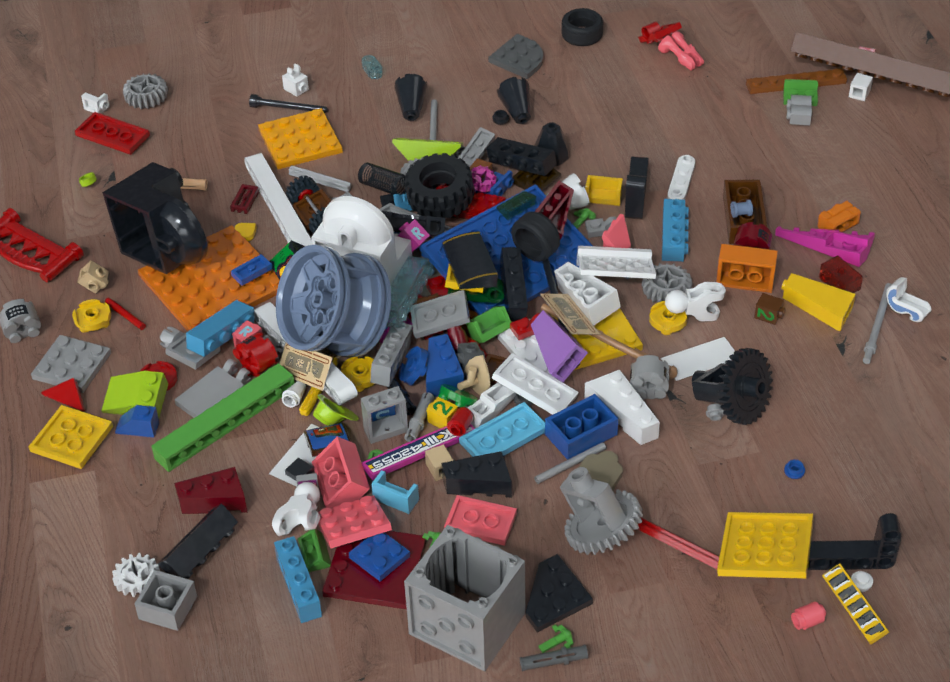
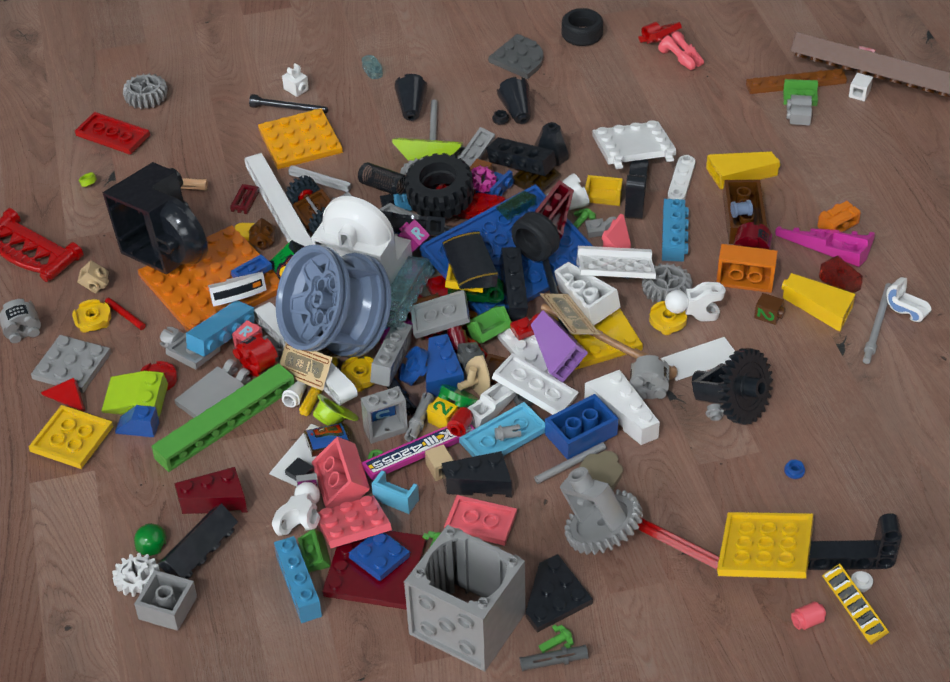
(94, 103): white bracket -> none
(150, 539): none -> green hair
(237, 288): none -> white slope
(262, 234): none -> reddish brown brick
(507, 432): none -> light grey pin
(634, 143): none -> white plate
(742, 166): none -> yellow slope

